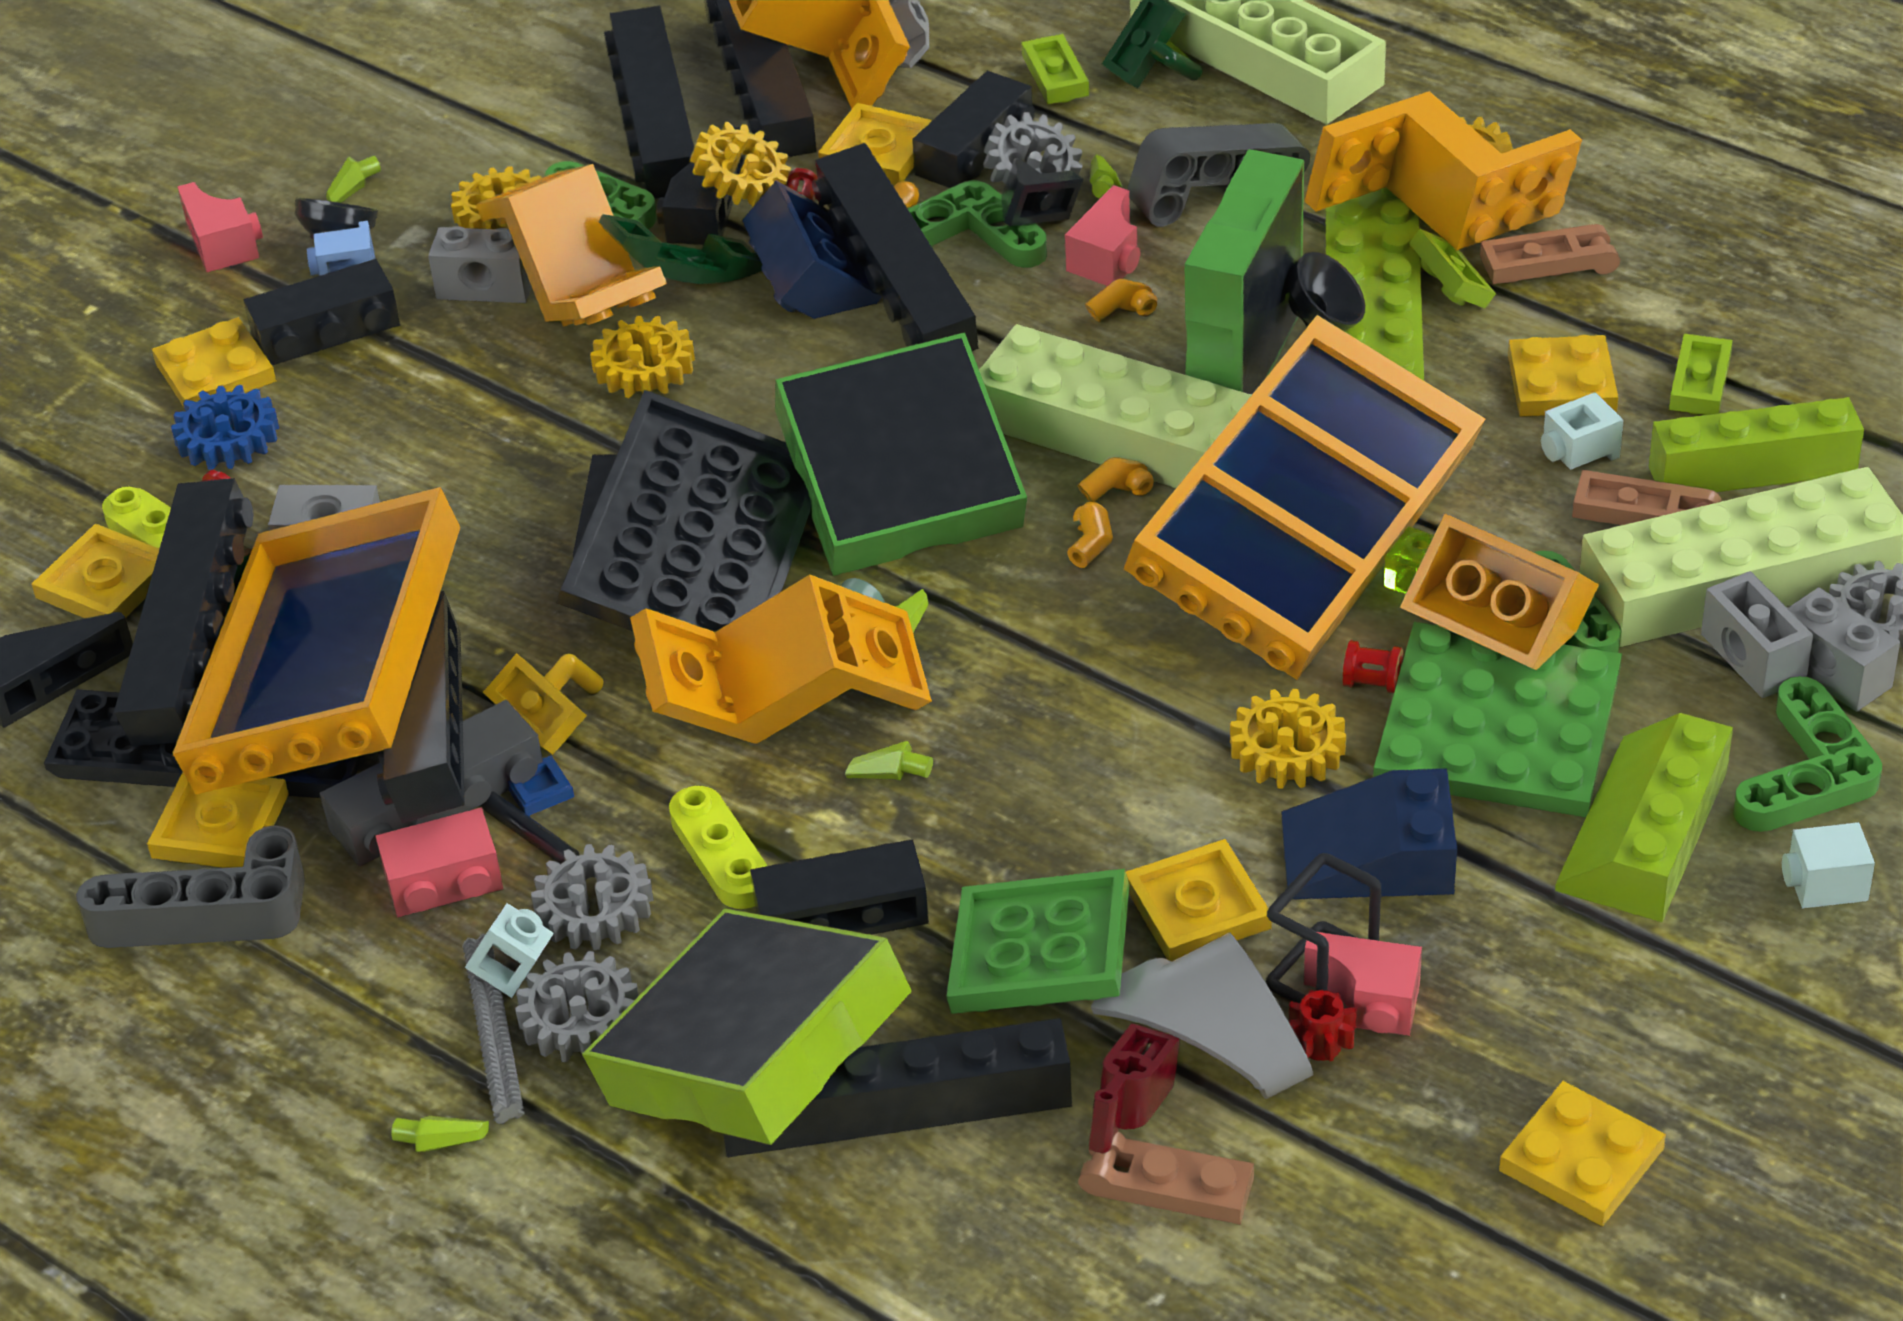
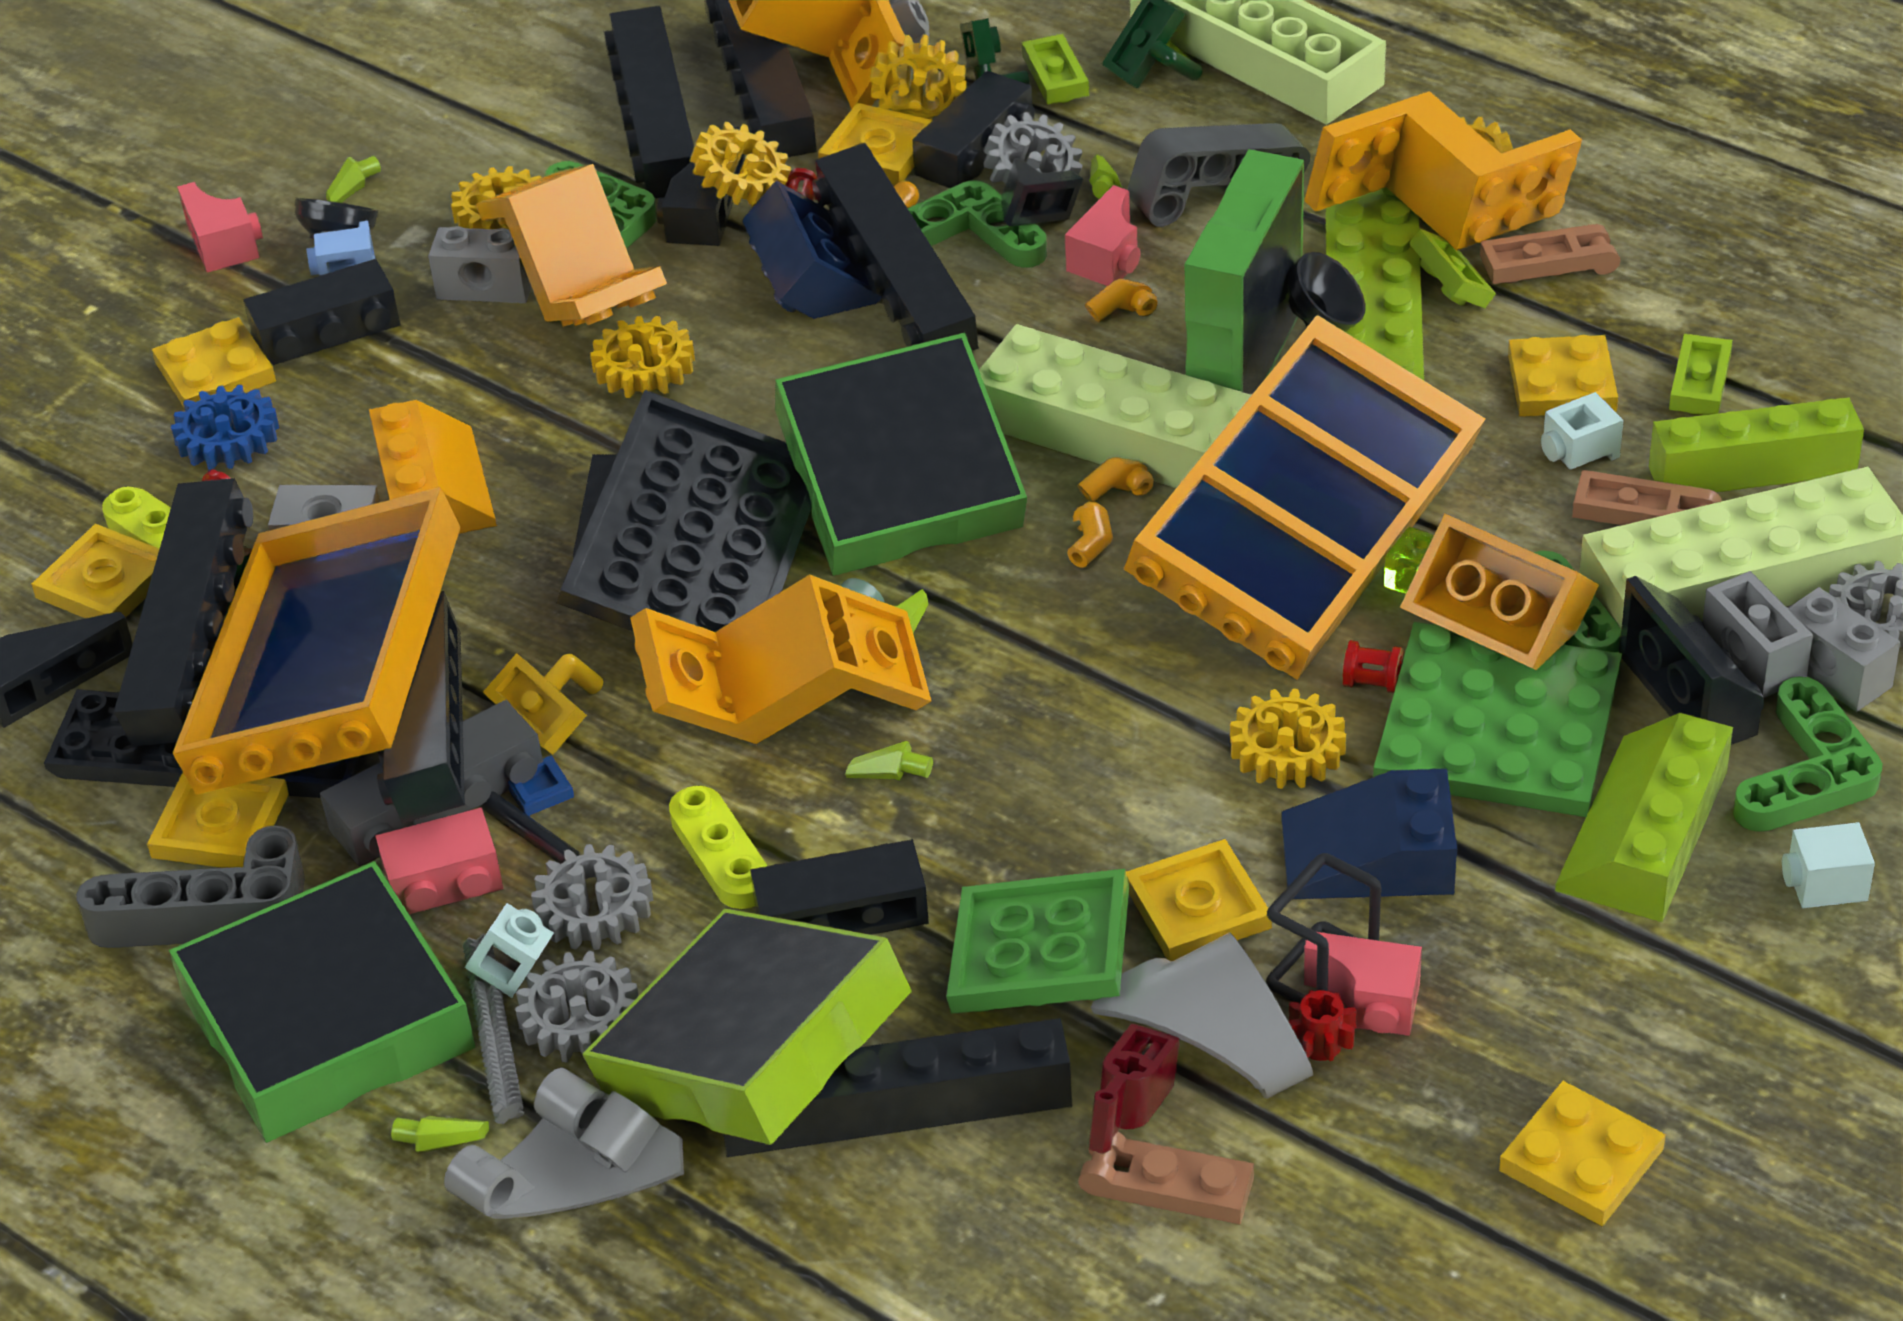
(322, 1000): none -> black tile
(432, 450): none -> light orange slope
(575, 1157): none -> light grey panel
(717, 262): dark green slope -> none
(925, 60): none -> yellow gear
(980, 46): none -> dark green plate
(1684, 663): none -> black slope

